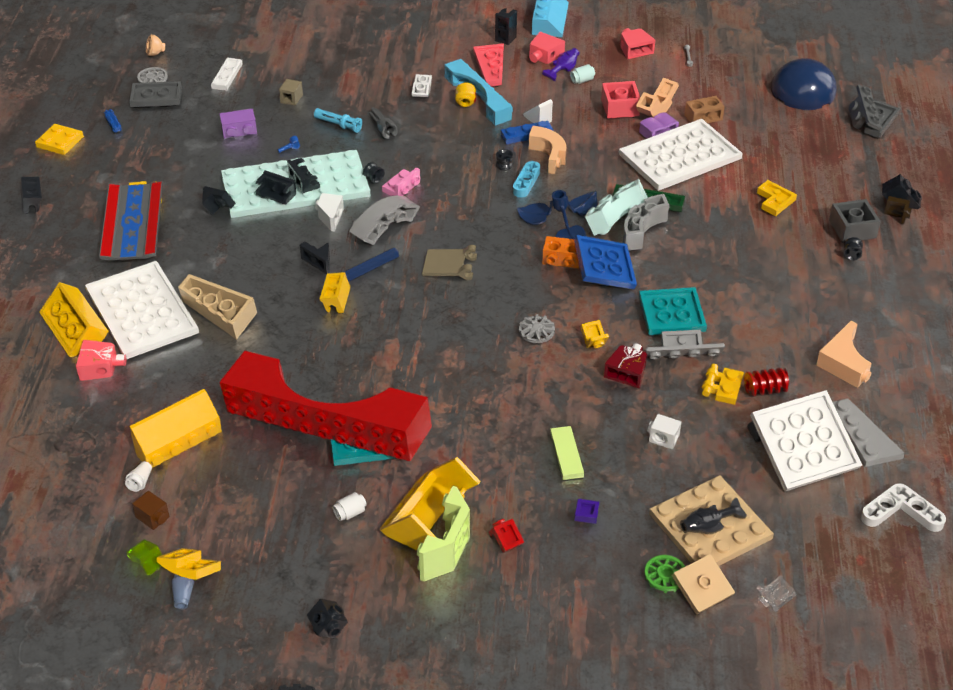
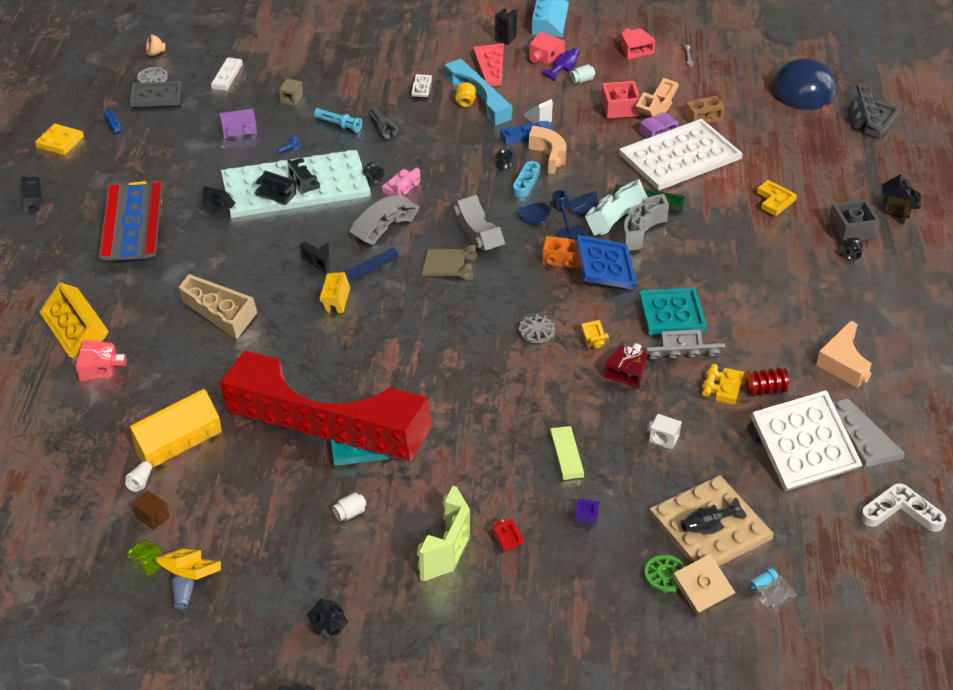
(141, 309): white plate -> none
(330, 209): white slope -> none
(423, 503): yellow windscreen -> none
(474, 225): none -> light grey brick
(763, 579): none -> medium azure pin

